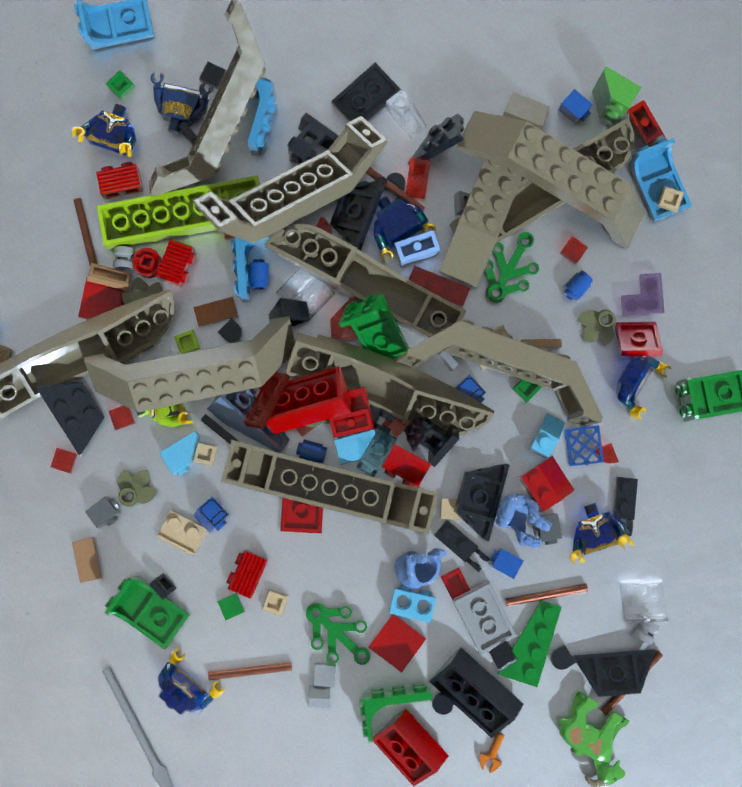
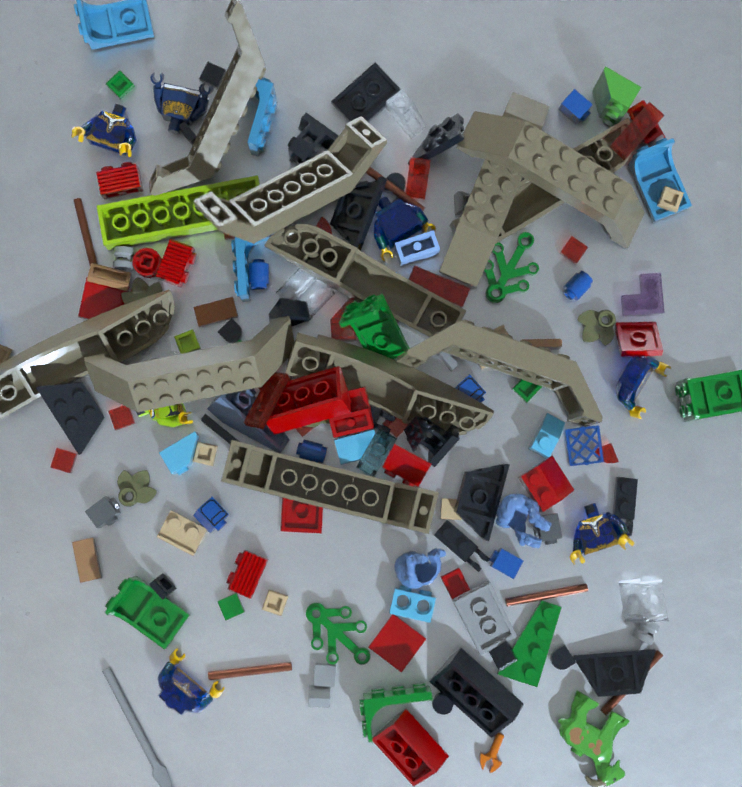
(636, 131): none -> clear red tile

